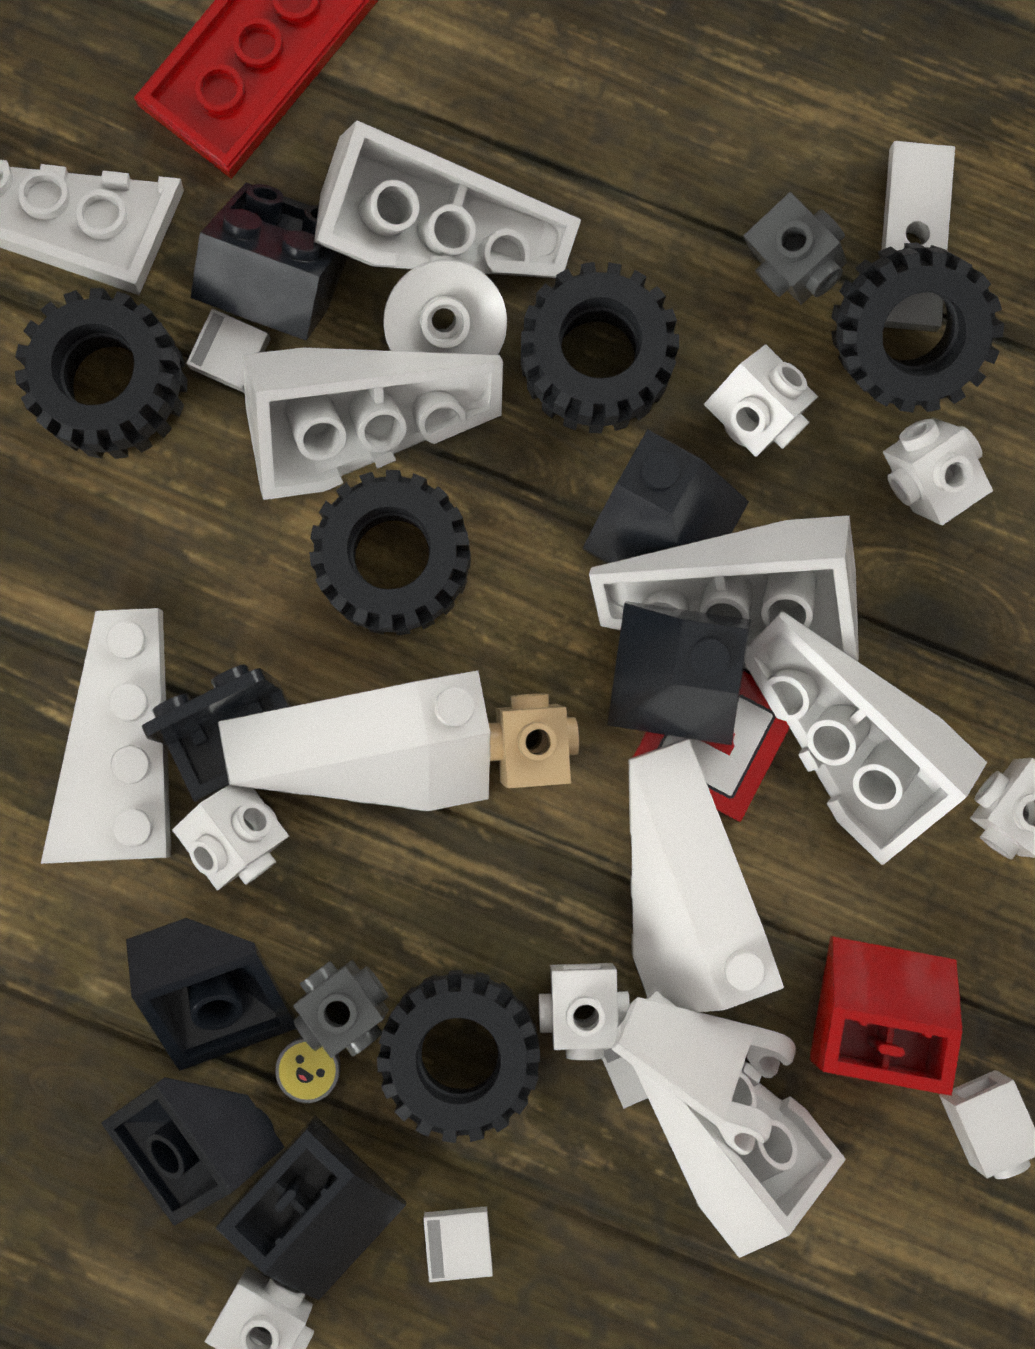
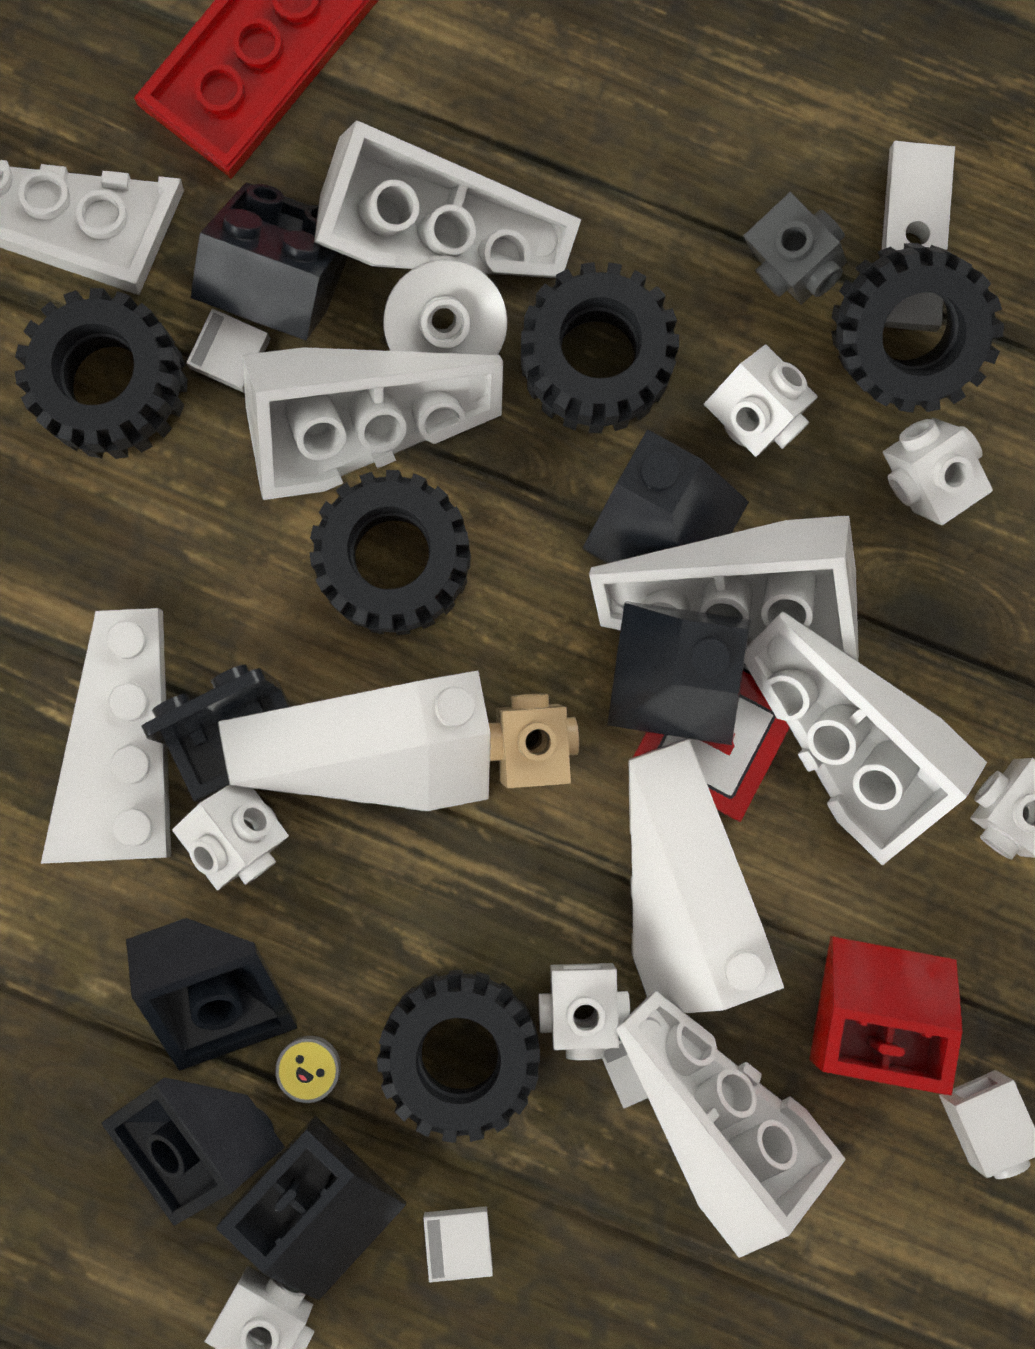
(355, 988): dark grey brick -> none
(701, 1063): white flag -> none

